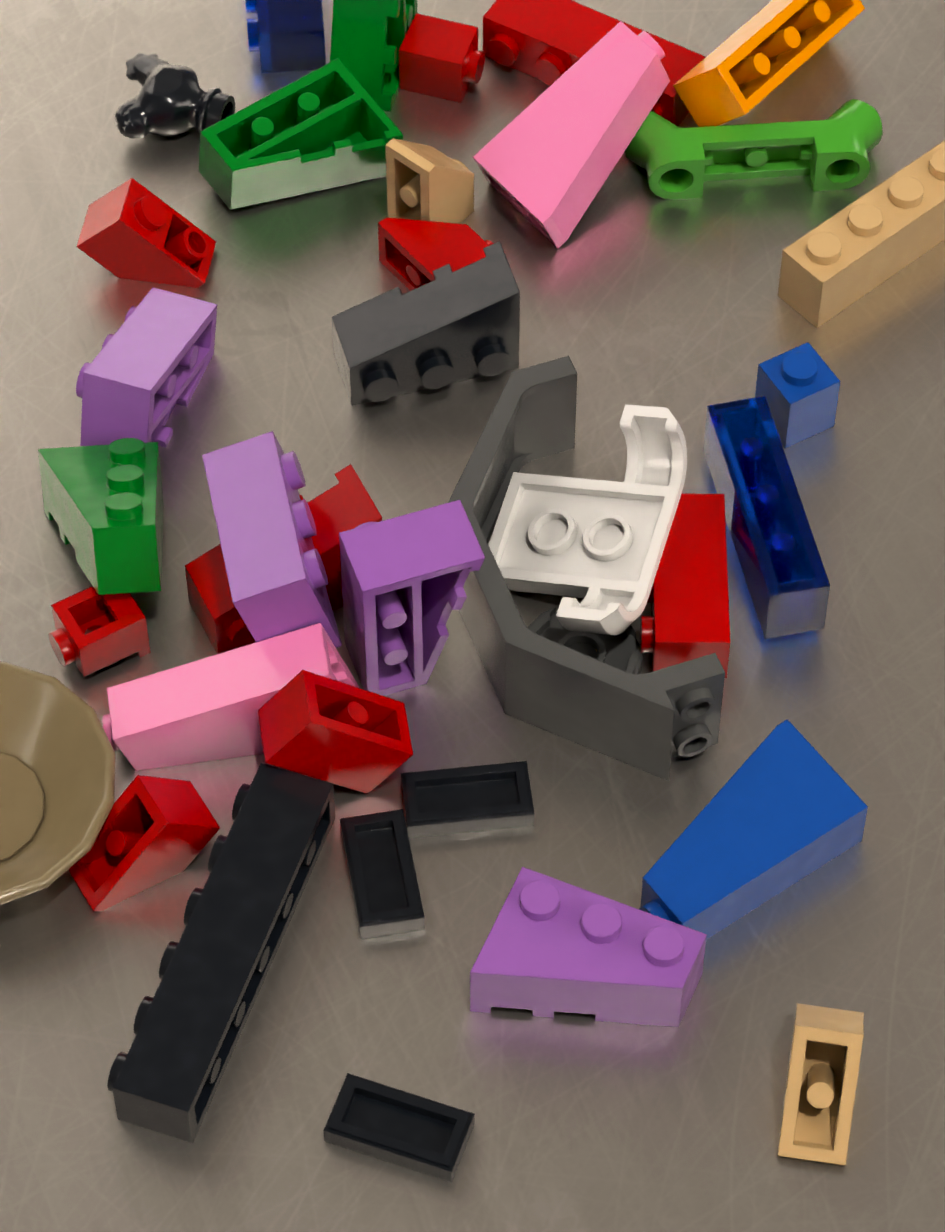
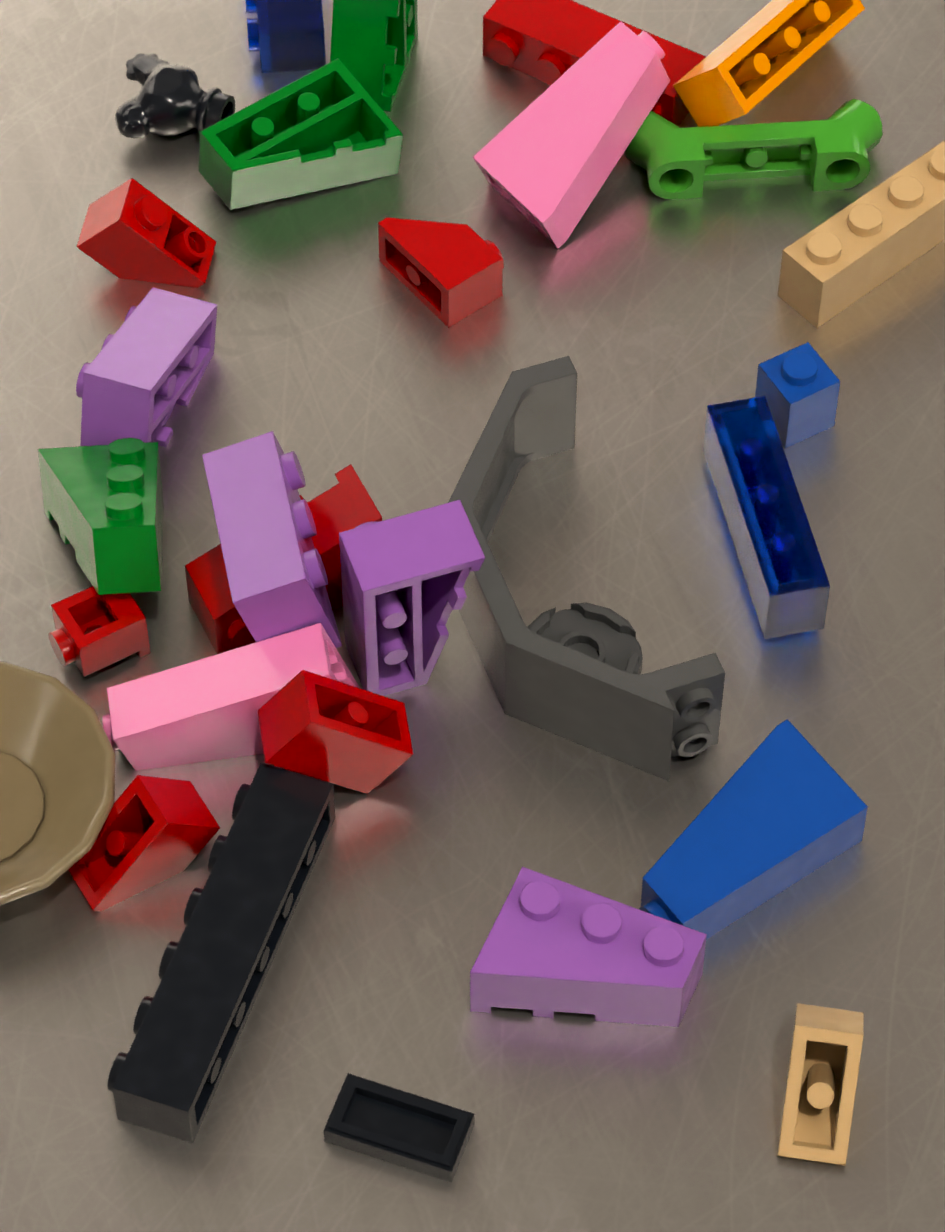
(382, 874): black tile -> none
(427, 184): tan slope -> none
(432, 335): black wedge -> none
(440, 58): red brick -> none
(467, 799): black tile -> none
(596, 534): white piece -> none
(690, 587): red brick -> none

